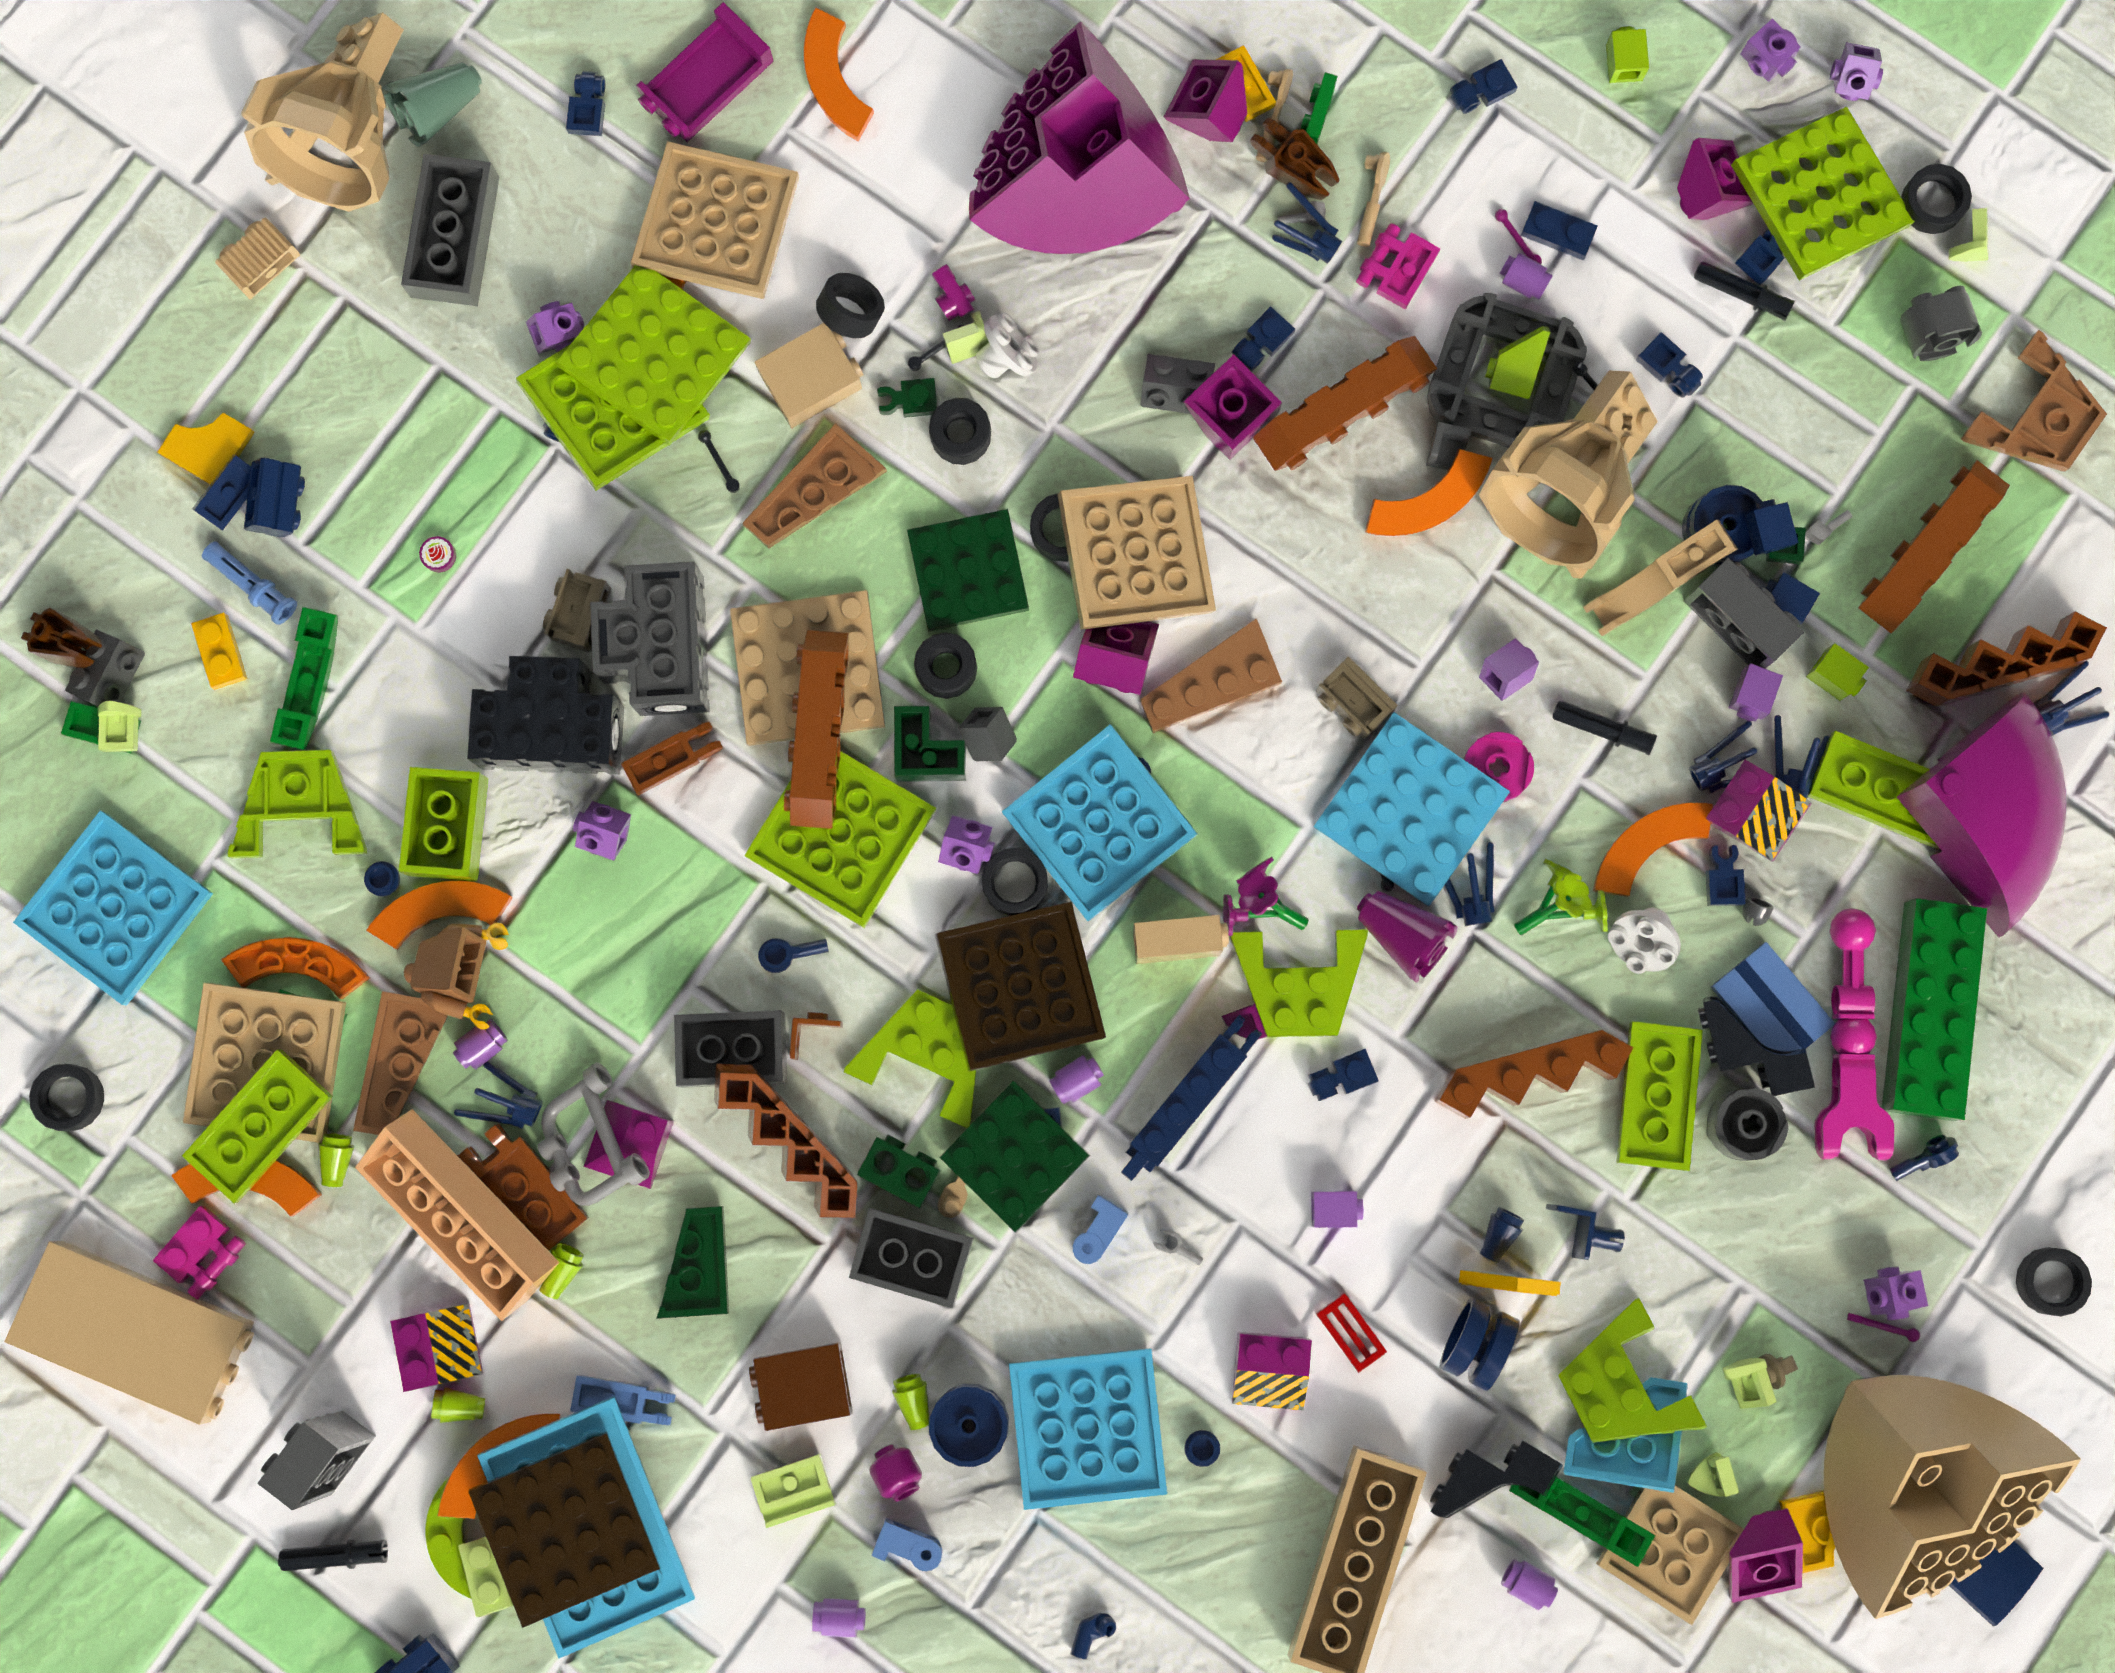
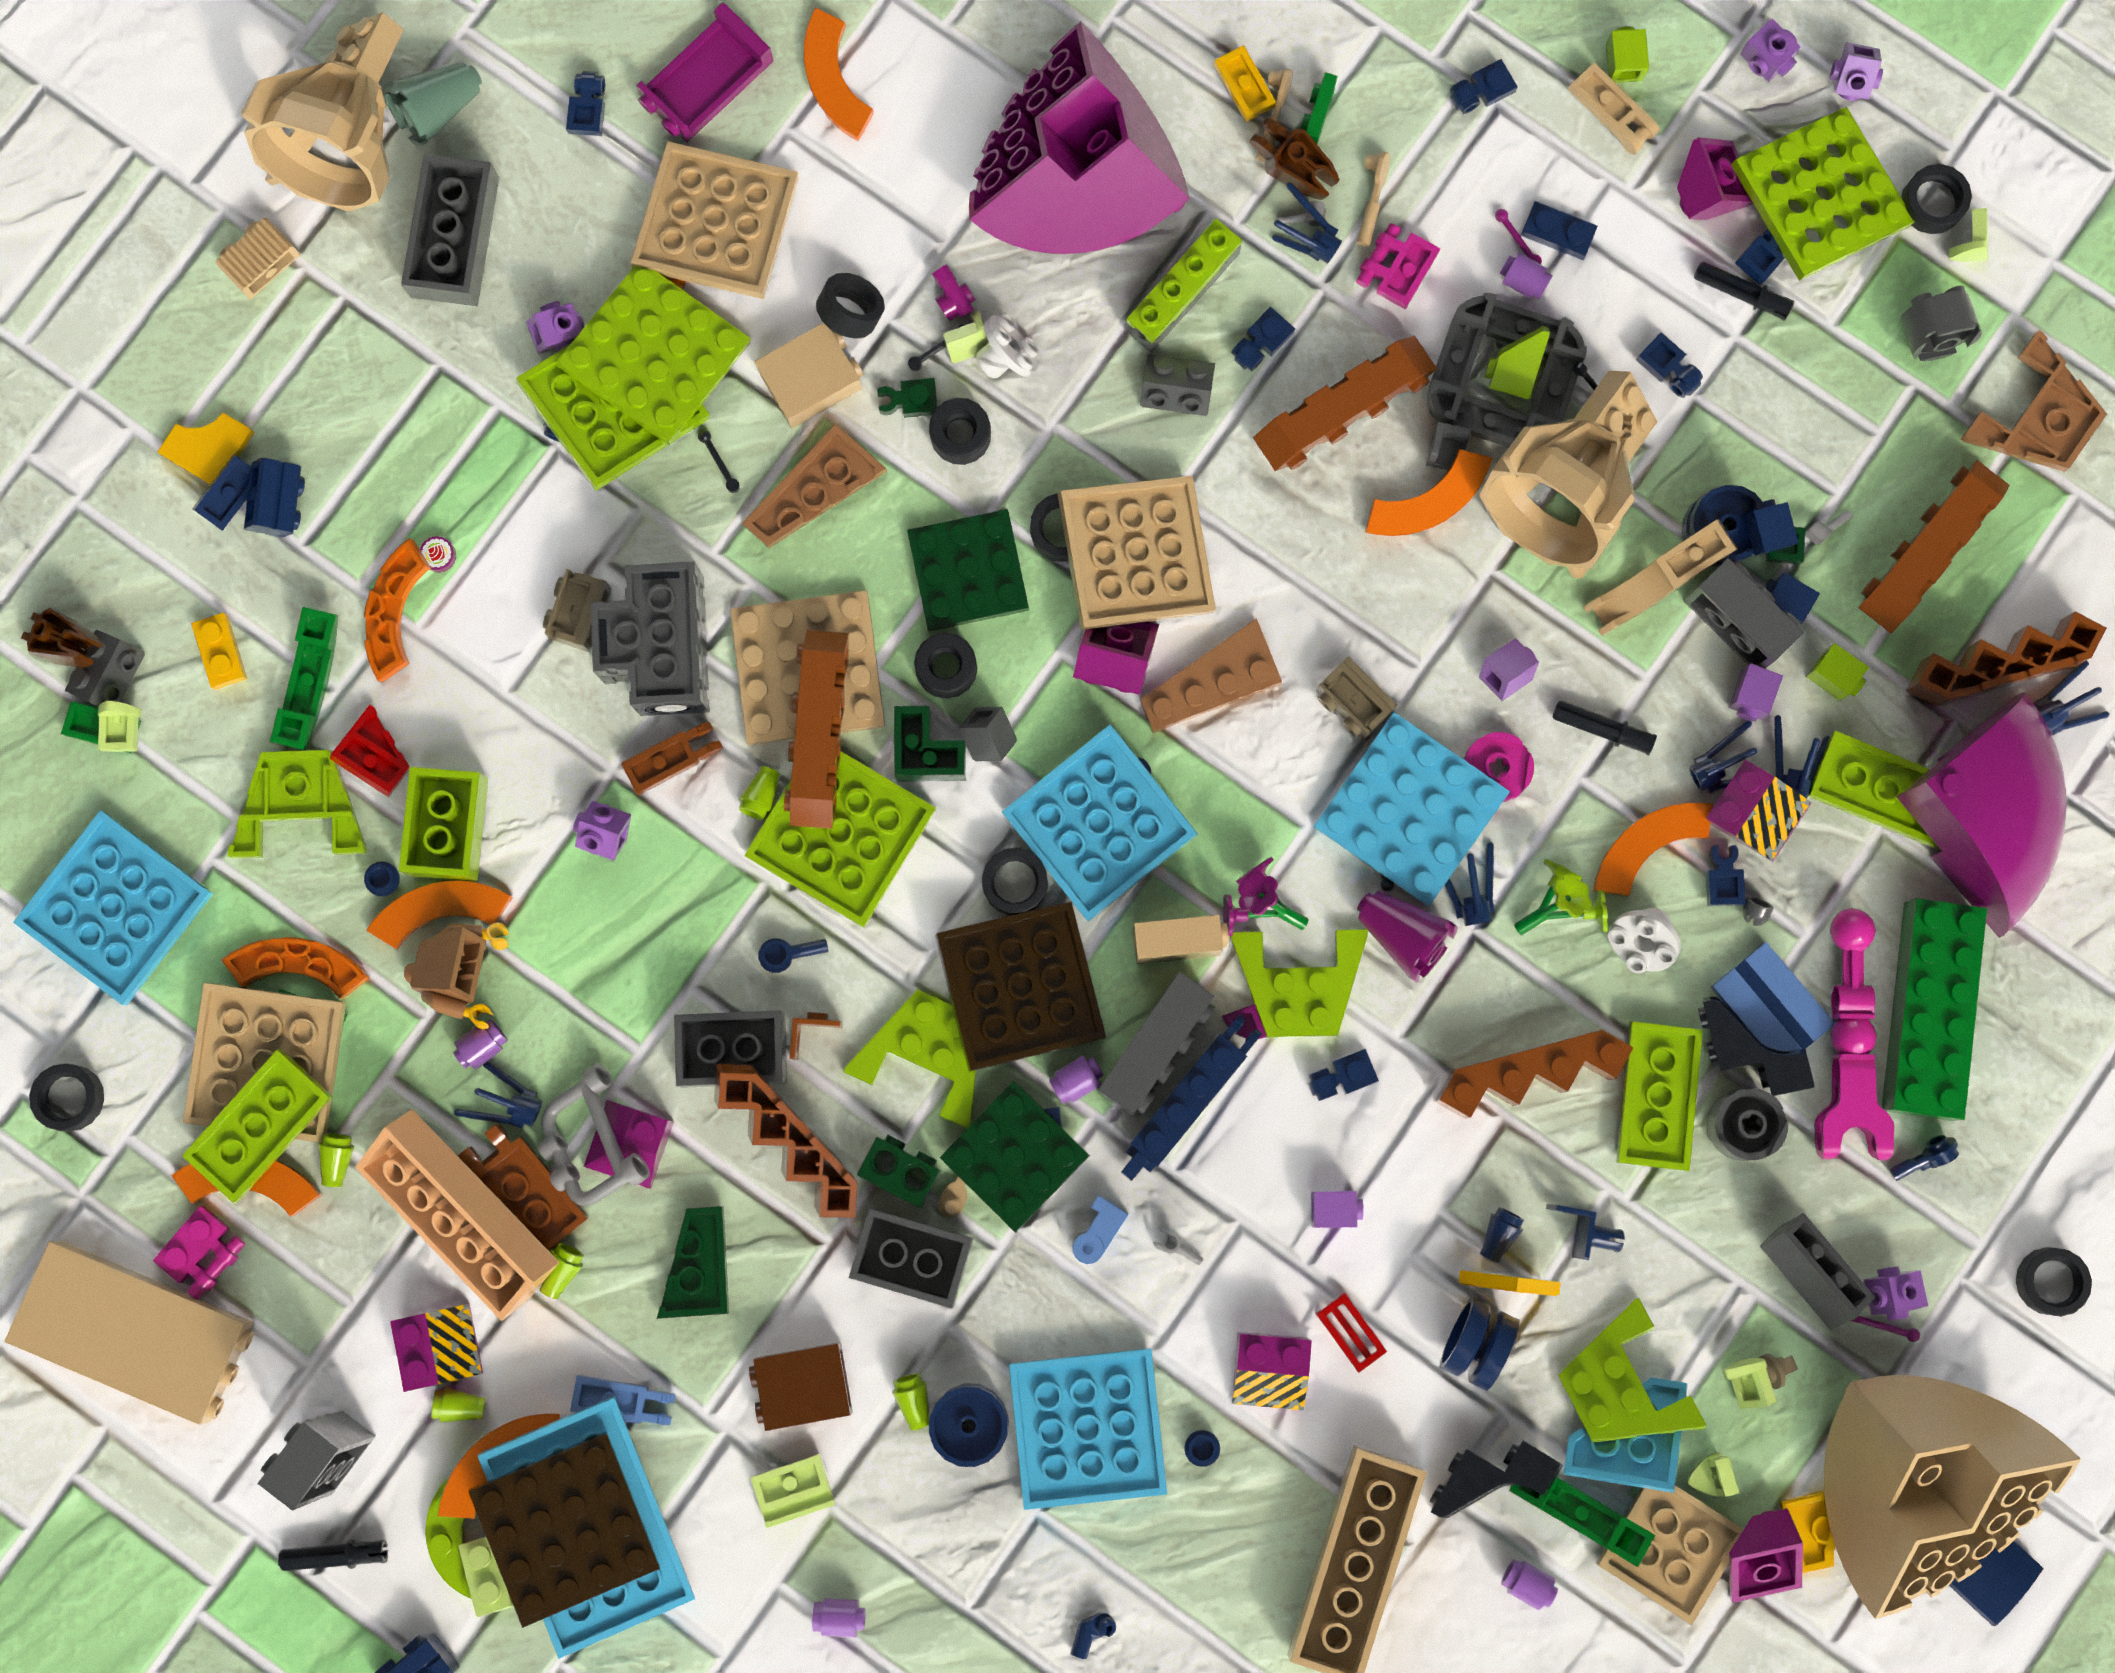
(260, 591): medium blue pin -> none
(371, 754): none -> red wing
(386, 606): none -> orange tile
(398, 1051): medium nougat wing -> none
(546, 720): black piece -> none
(759, 794): none -> lime cone
(895, 1472): magenta head -> none
(908, 1543): medium blue leg -> none
(966, 845): medium lavender brick -> none
(1155, 1045): none -> dark grey brick
(1183, 285): none -> lime piece
(1210, 100): magenta slope -> none
(1232, 406): magenta slope -> none
(1613, 108): none -> tan plate
(1817, 1271): none -> dark grey brick

